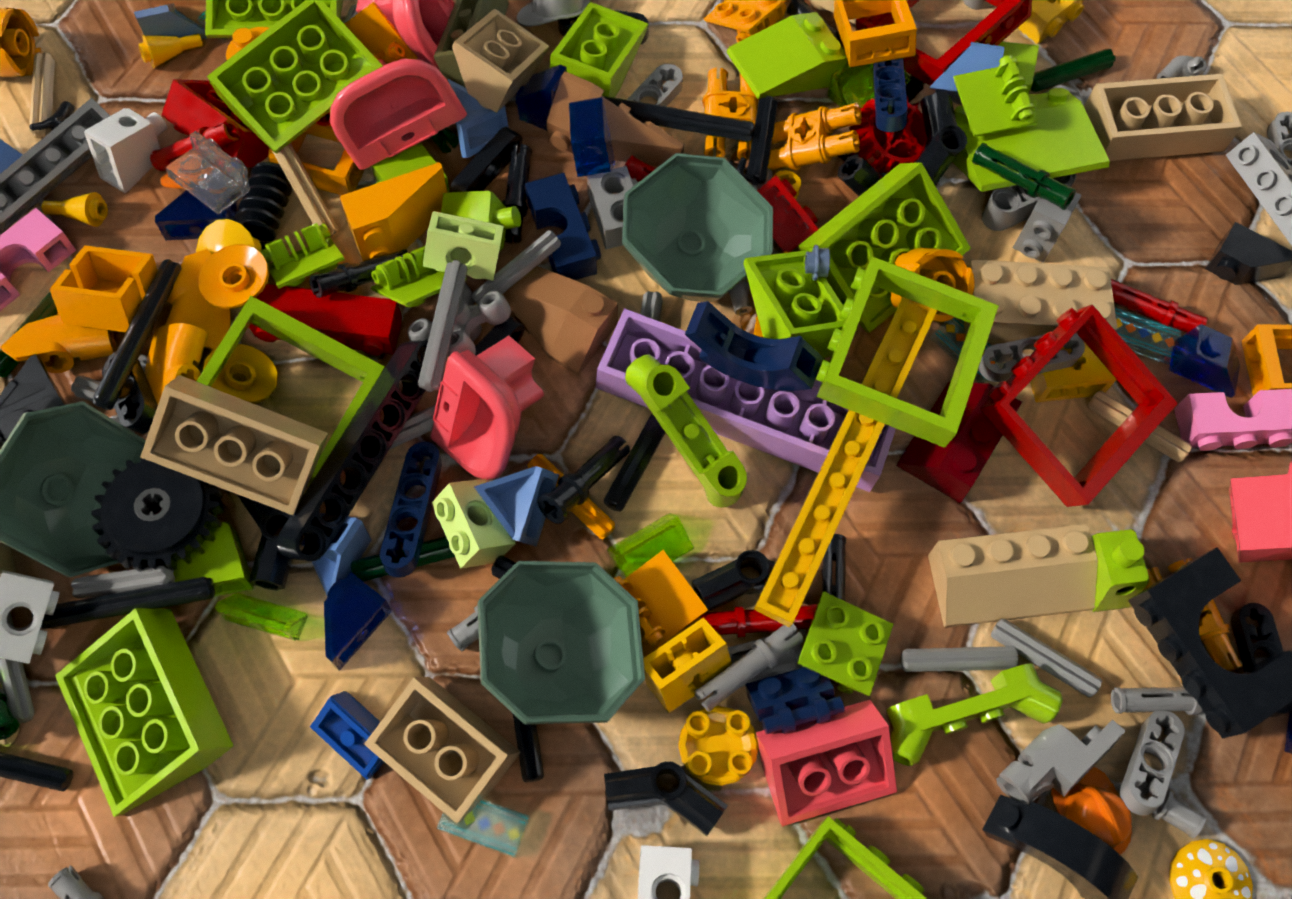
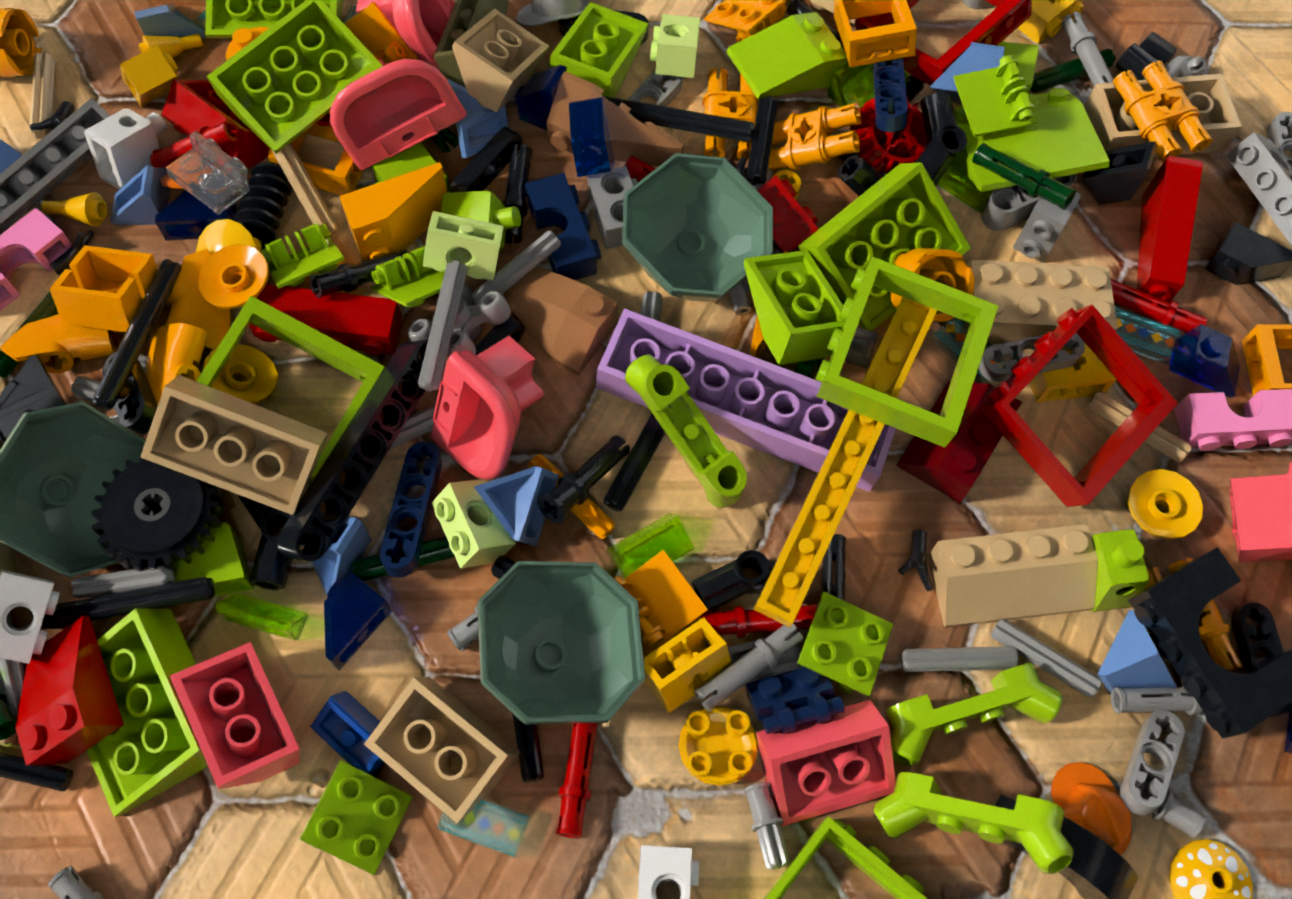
(65, 259): none -> black bar
(66, 698): none -> red slope
(141, 198): none -> medium blue slope
(149, 74): none -> yellow brick
(236, 718): none -> coral slope
(356, 817): none -> lime hinge
(575, 789): none -> red pin
(675, 45): none -> yellowish green brick
(689, 801): black piece -> none
(755, 360): dark blue arch -> none
(767, 825): none -> light grey axle
(817, 262): sand blue plate -> none
(861, 347): none -> clear tile
(918, 558): none -> black bar
(961, 187): none -> clear neon green slope
(1032, 822): none -> lime plate
(1056, 761): light grey plate -> none
(1084, 45): none -> light grey pin
(1124, 175): none -> black slope
(1134, 659): none -> medium blue slope
(1149, 51): none -> black panel
(1162, 110): none -> light orange pin
(1167, 227): none -> red slope
(1177, 497): none -> yellow dish

